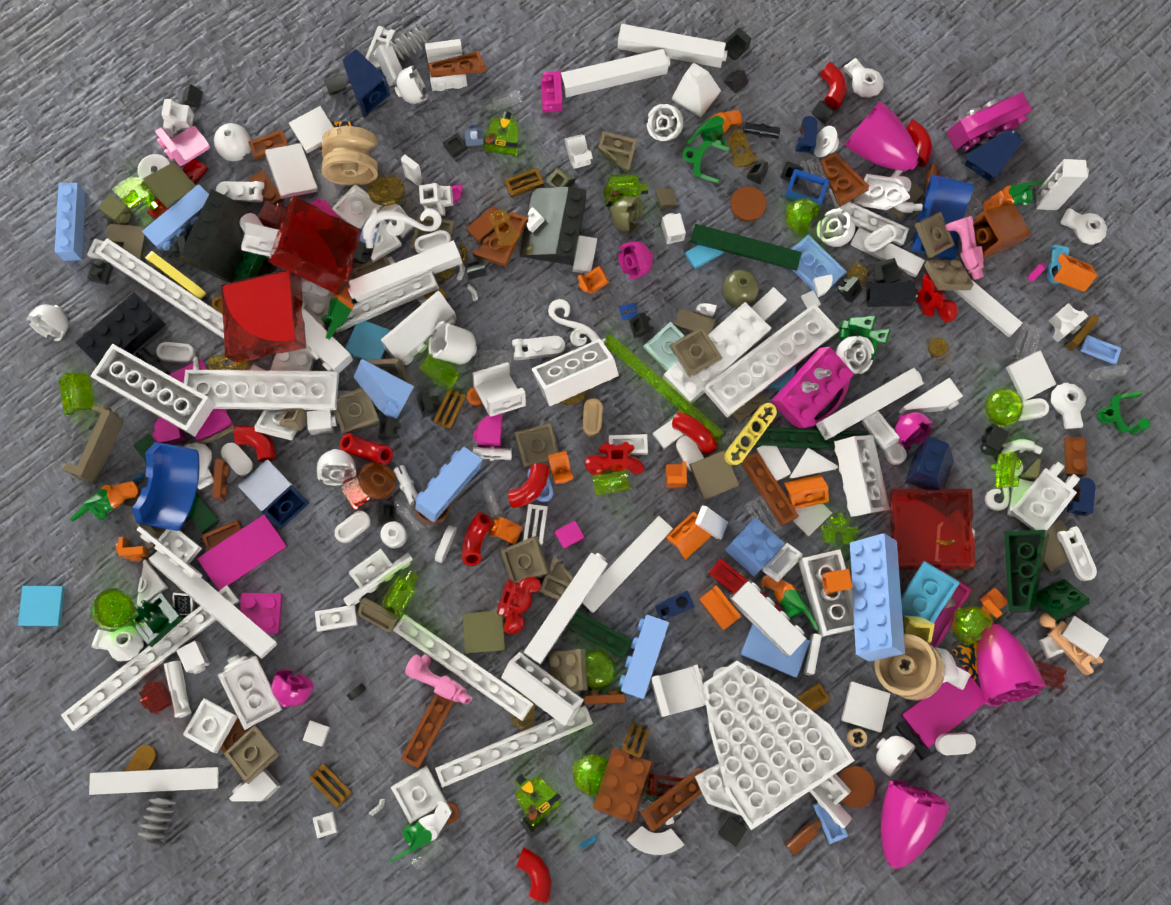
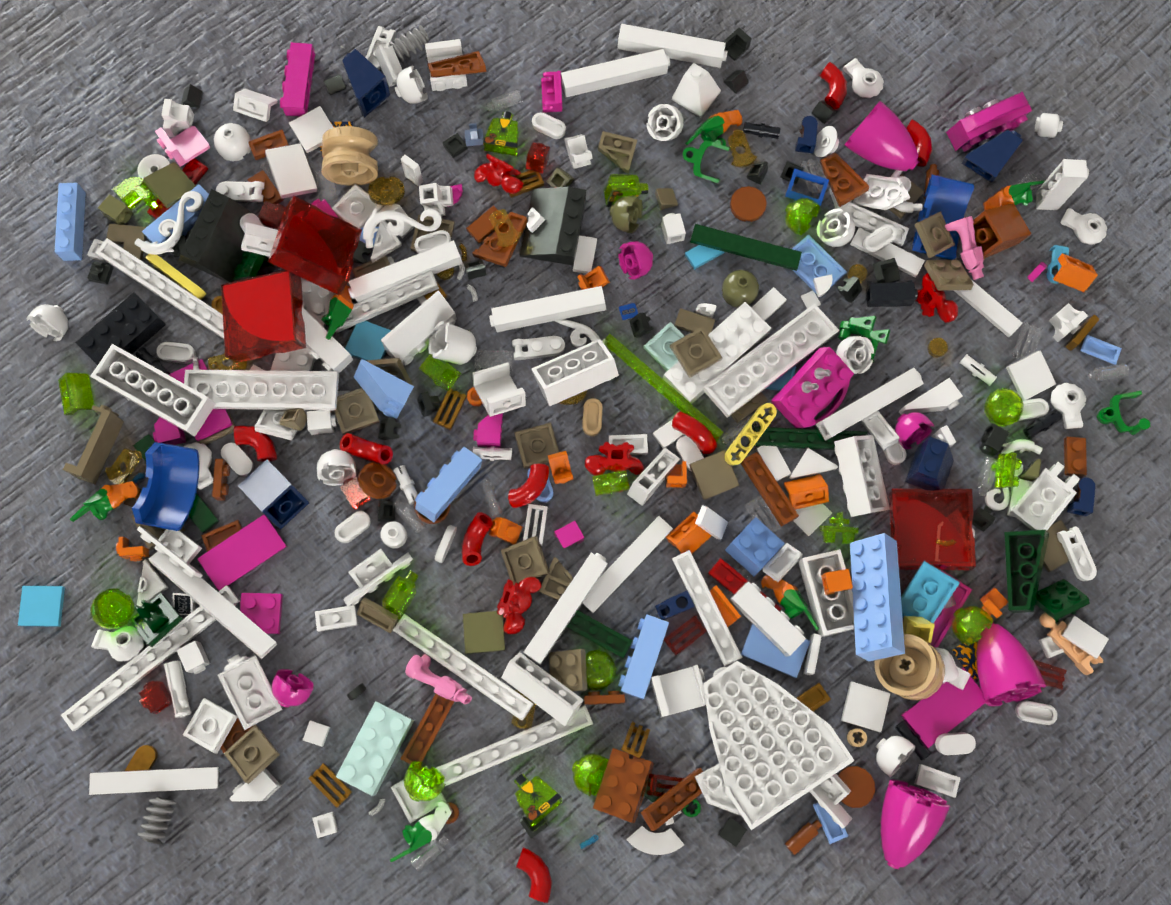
(131, 459): none -> clear yellow piece
(166, 225): none -> white plant
(253, 104): none -> white panel
(298, 79): none -> dark pink brick
(375, 748): none -> light aqua brick
(423, 783): none -> clear neon green cylinder
(498, 174): none -> red animal
(537, 157): none -> clear red brick
(548, 125): none -> white tile
(548, 309): none -> white brick
(653, 476): none -> white slope
(696, 810): none -> green bush
(697, 625): none -> clear red tile
(707, 608): none -> white tile
(937, 780): none -> white tile
(944, 435): none -> white plate
(982, 518): none -> pearl dark grey tile
(986, 476): none -> clear cylinder
(989, 378): none -> white pin
(1036, 712): none -> white tile
(1042, 424): none -> black pin
(1048, 125): none -> white head

